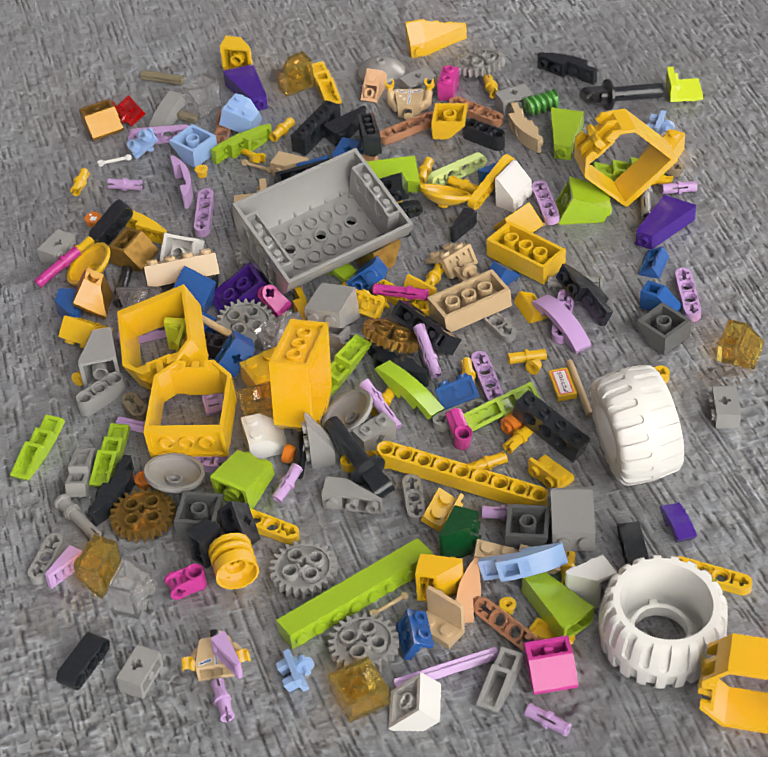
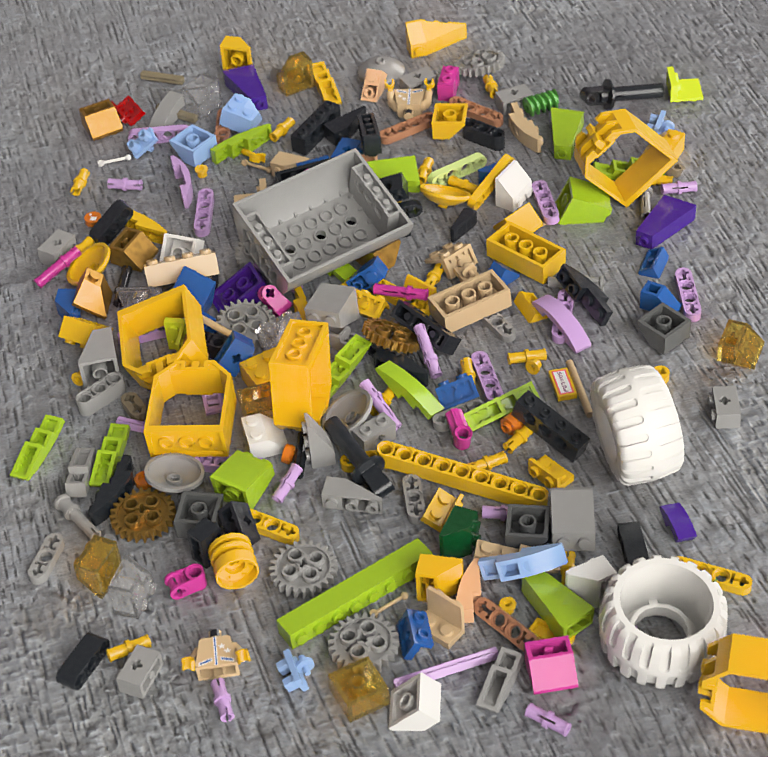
(62, 566): lavender slope -> none
(128, 646): none -> yellow pin
(226, 654): lavender slope -> none
(567, 65): black slope -> none

